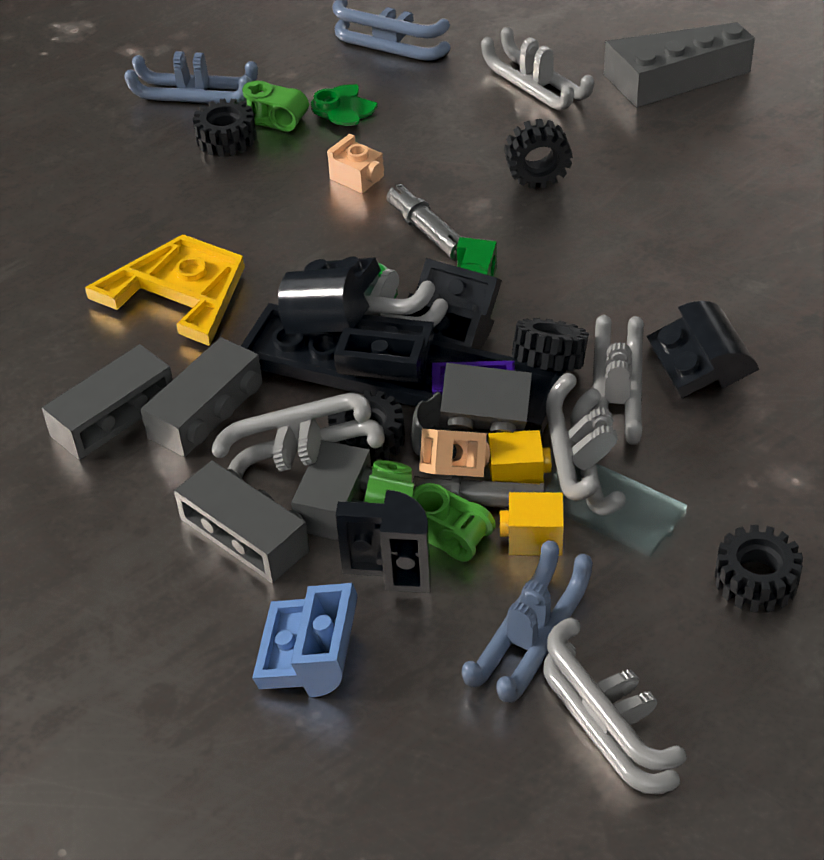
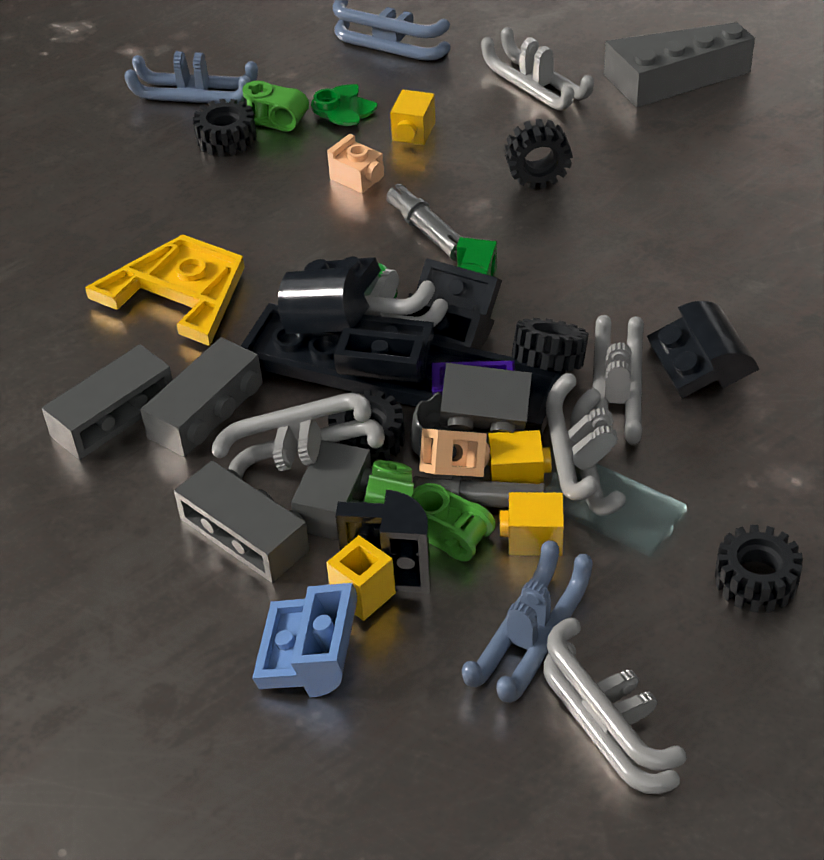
(369, 572): none -> yellow brick
(413, 117): none -> yellow brick

